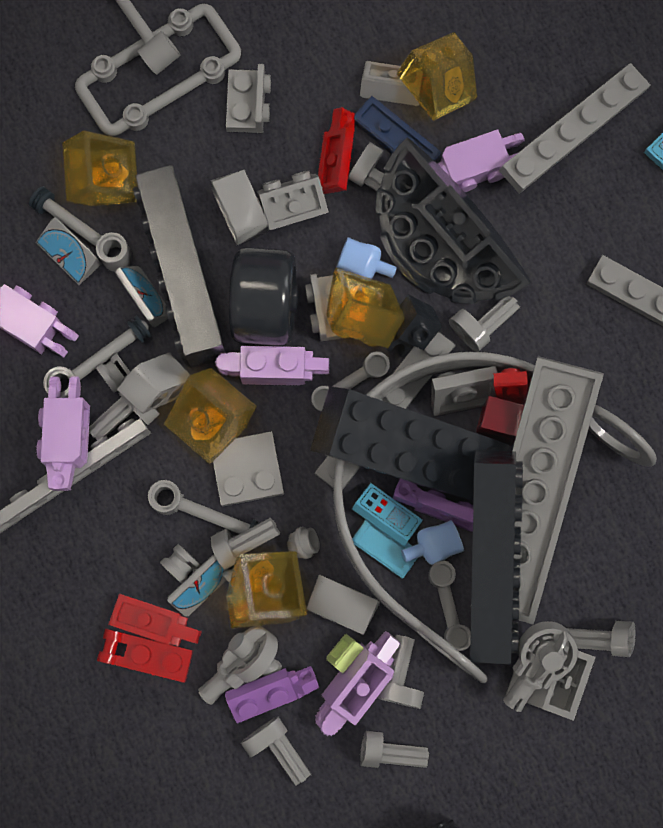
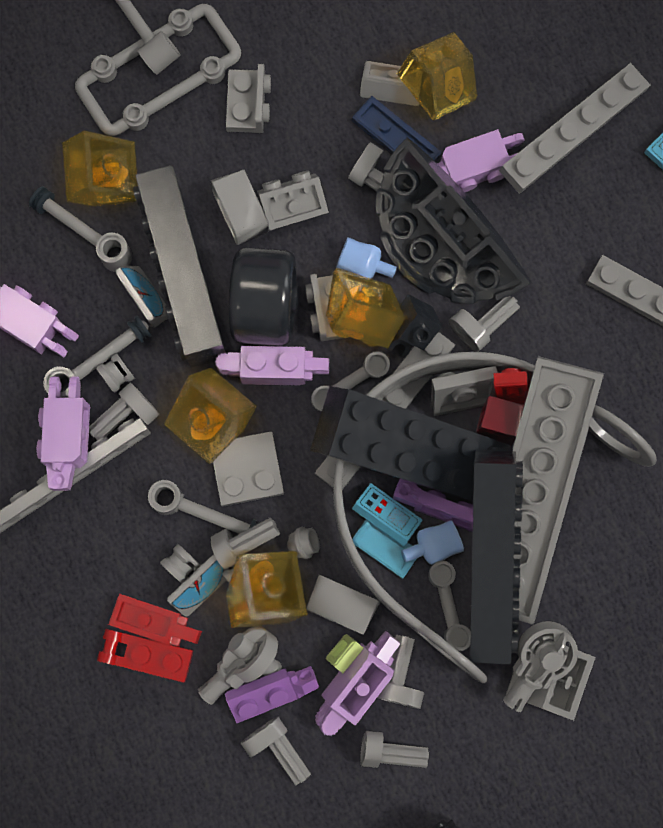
(68, 251): slope -> none
(154, 383): light grey piece -> none
(337, 152): red hinge -> none
(618, 641): light grey piece -> none

